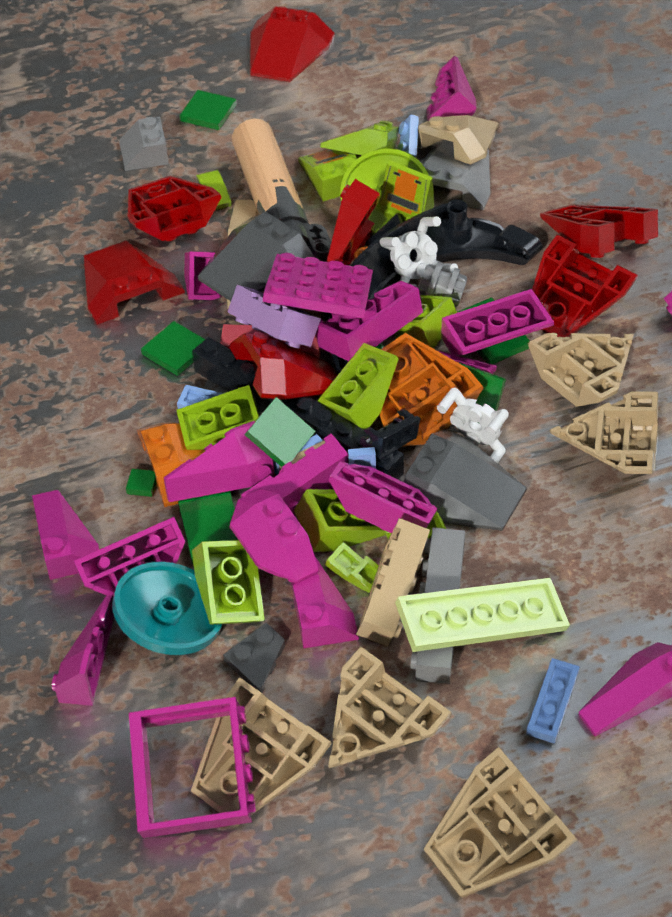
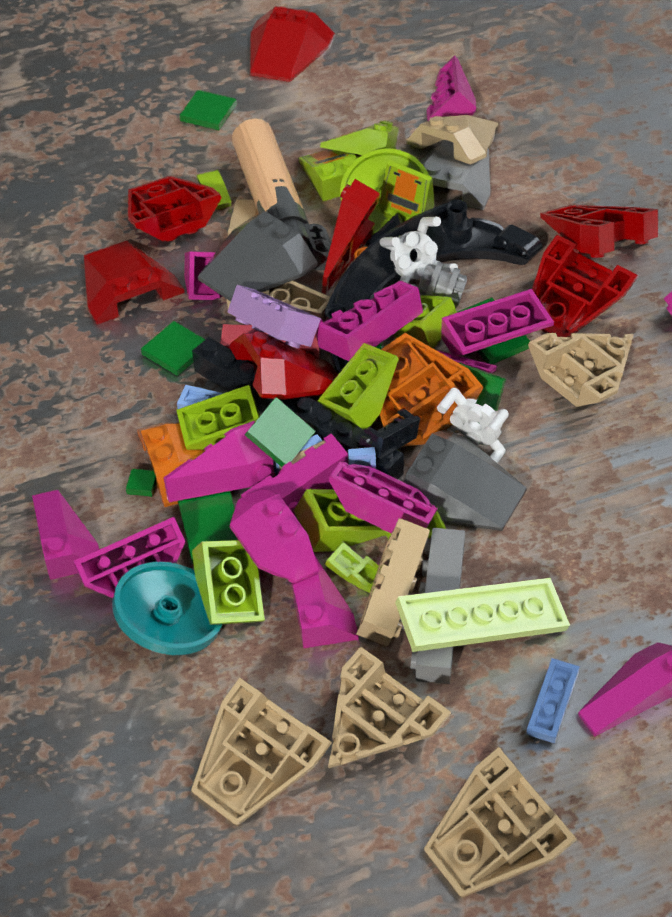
(83, 663): dark pink wedge -> none
(141, 720): dark pink window -> none
(144, 145): light grey slope -> none
(256, 656): dark grey wing -> none
(318, 285): dark pink plate -> none
(409, 135): light blue plate -> none
(618, 433): tan wedge -> none

